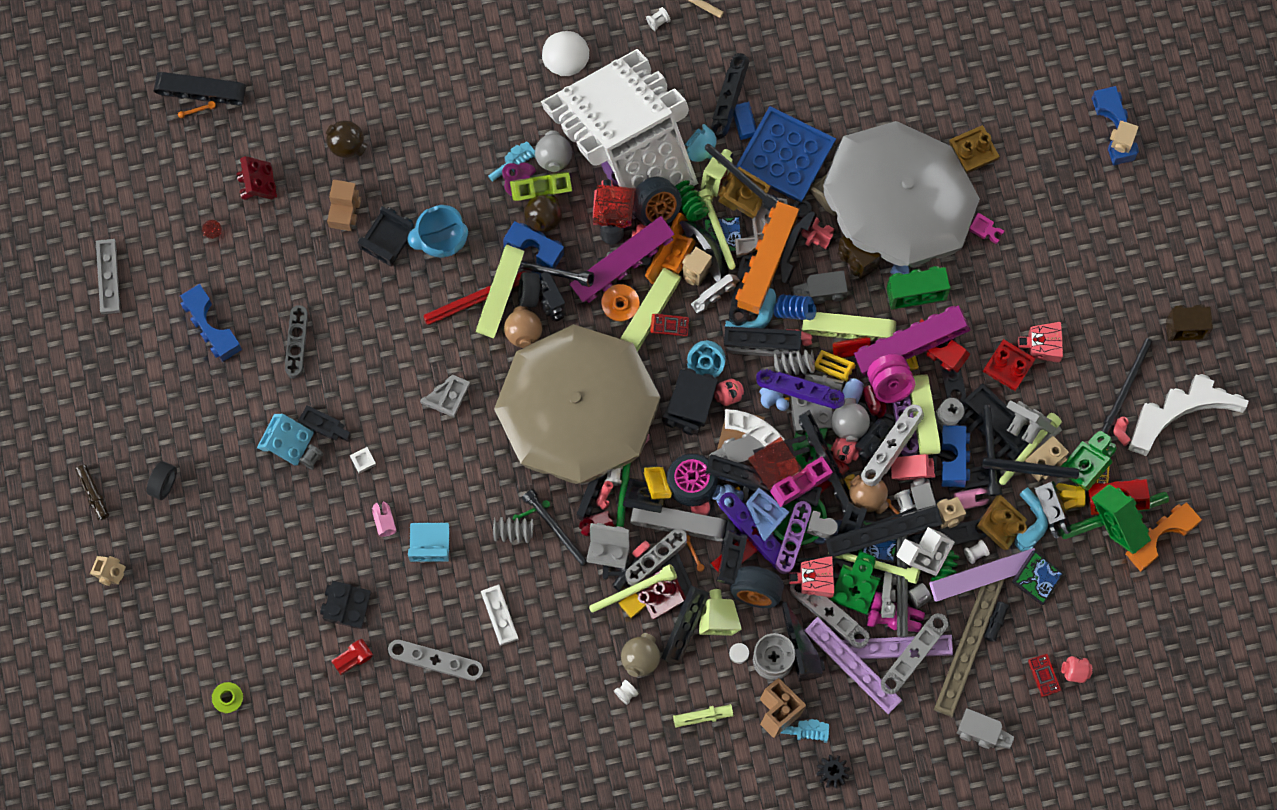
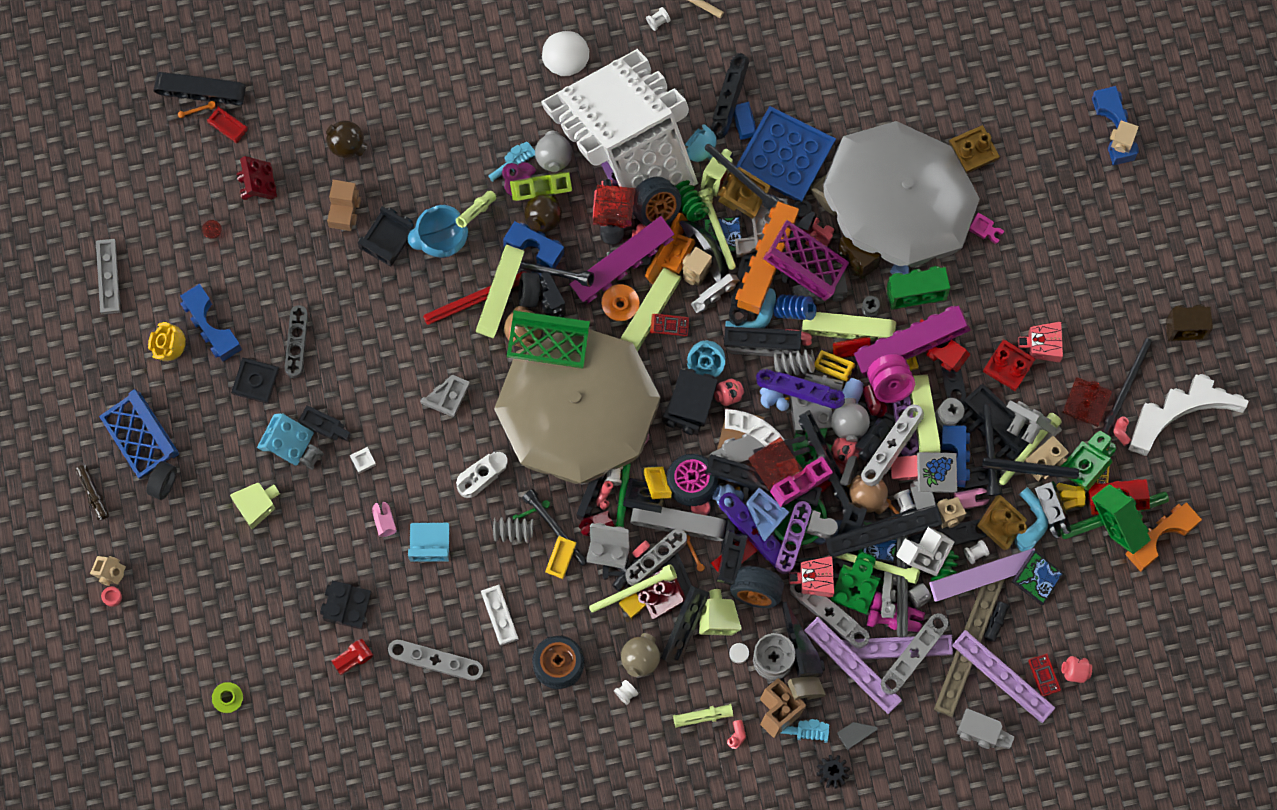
(111, 596): none -> coral tile
(149, 421): none -> blue fence
(166, 342): none -> yellow cylinder
(227, 124): none -> red tile
(255, 380): none -> black tile
(255, 502): none -> yellowish green torso
(480, 205): none -> yellowish green pin
(494, 463): none -> white piece
(552, 324): none -> green fence
(555, 649): none -> wheel
(560, 557): none -> yellow tile
(739, 735): none -> coral arm
(800, 271): none -> magenta fence
(806, 688): none -> dark tan slope
(850, 471): none -> dark grey tile
(855, 733): none -> dark grey tile
(870, 300): none -> dark grey bush
(937, 472): none -> light grey tile
(1003, 676): none -> lavender tile
(1087, 401): none -> clear red plate

